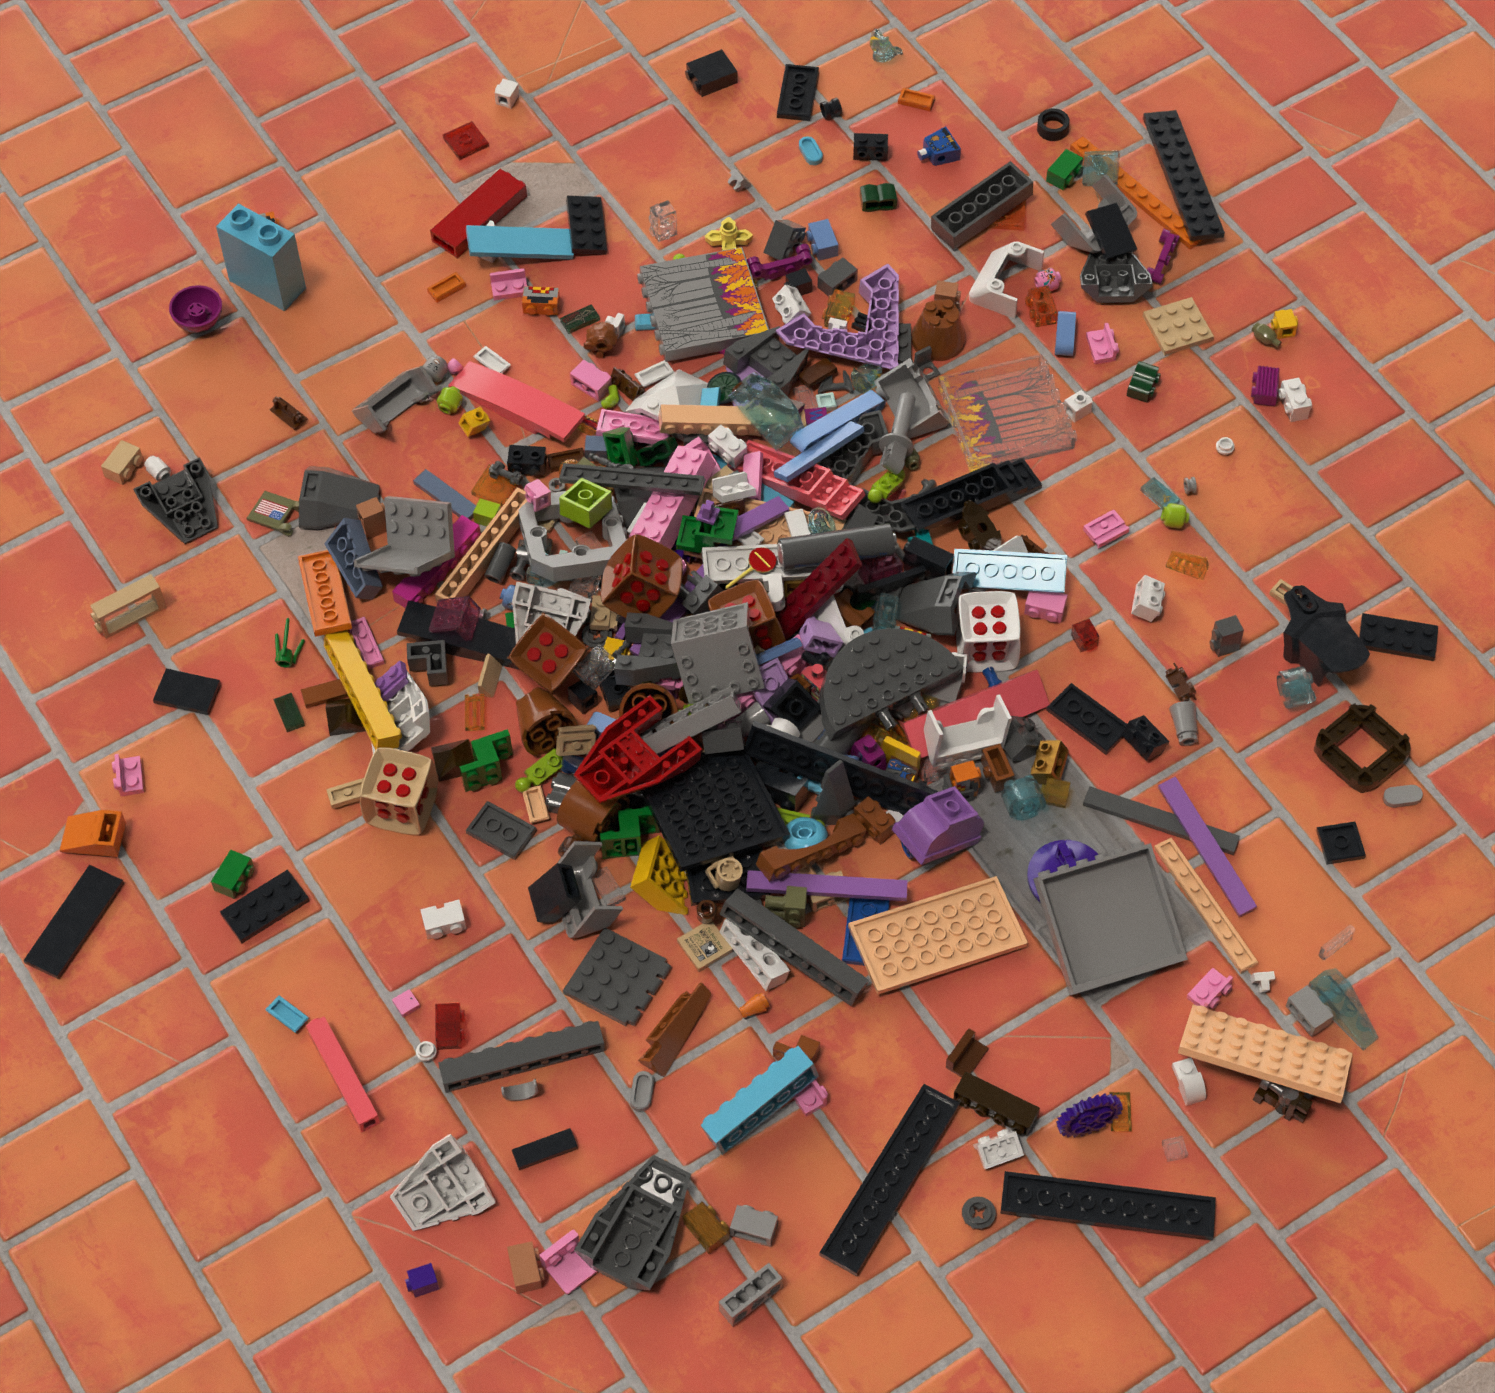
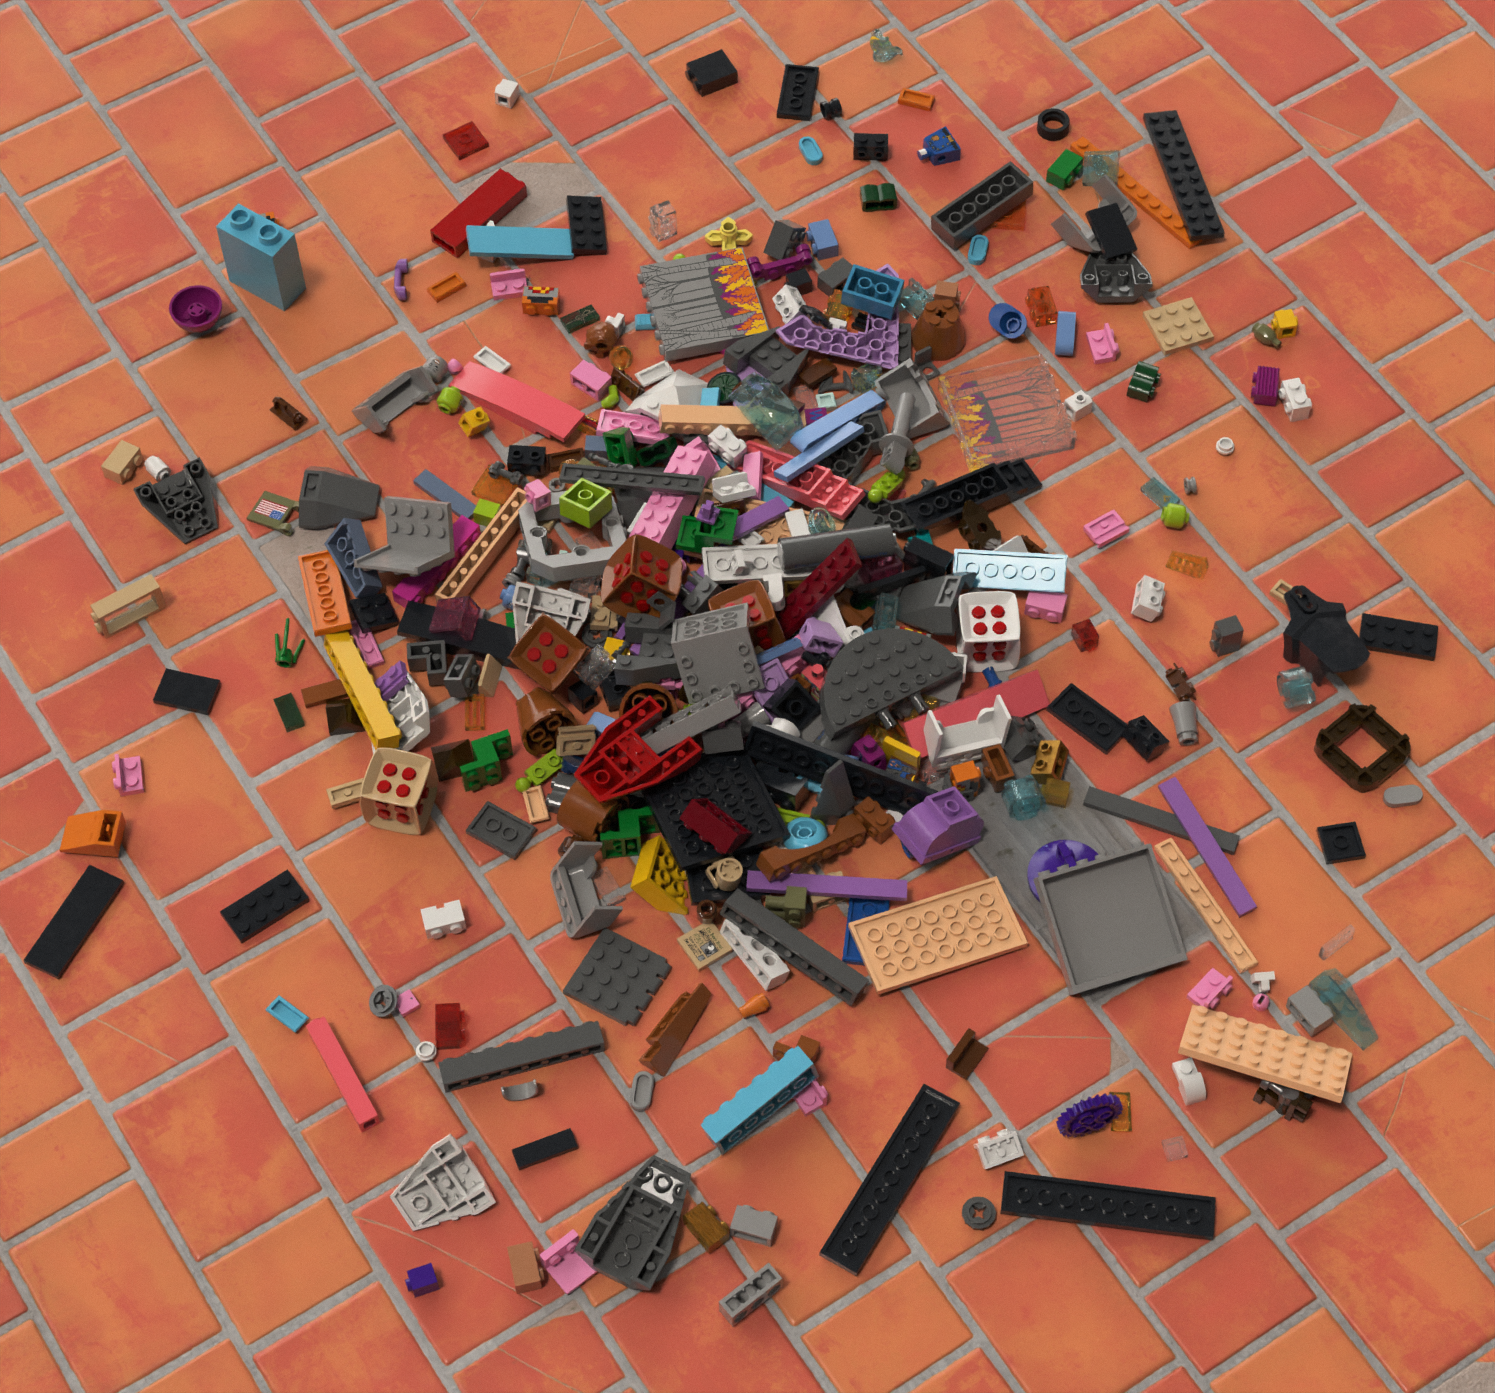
(232, 874): green brick -> none
(372, 517): nougat brick -> none
(373, 612): none -> black plate
(378, 996): none -> dark grey gear
(401, 267): none -> medium lavender bar
(462, 675): none -> dark grey brick
(500, 562): dark grey pin -> none
(510, 579): none -> light grey bush
(554, 893): black brick -> none
(621, 357): none -> clear yellow piece
(667, 609): none -> dark grey bracket
(714, 825): none -> dark red slope
(739, 179): light grey tile -> none
(739, 562): none -> white tile
(760, 560): red piece -> none
(815, 315): none -> black dish
(872, 291): none -> dark azure brick
(915, 298): none -> clear light blue bracket
(978, 249): none -> medium azure tile
(988, 289): white windscreen -> none
(996, 1104): dark brown brick -> none
(1007, 320): none -> blue piece
(1048, 277): bright pink head -> none
(1170, 241): magenta plate -> none
(1265, 1003): none -> bright pink hinge

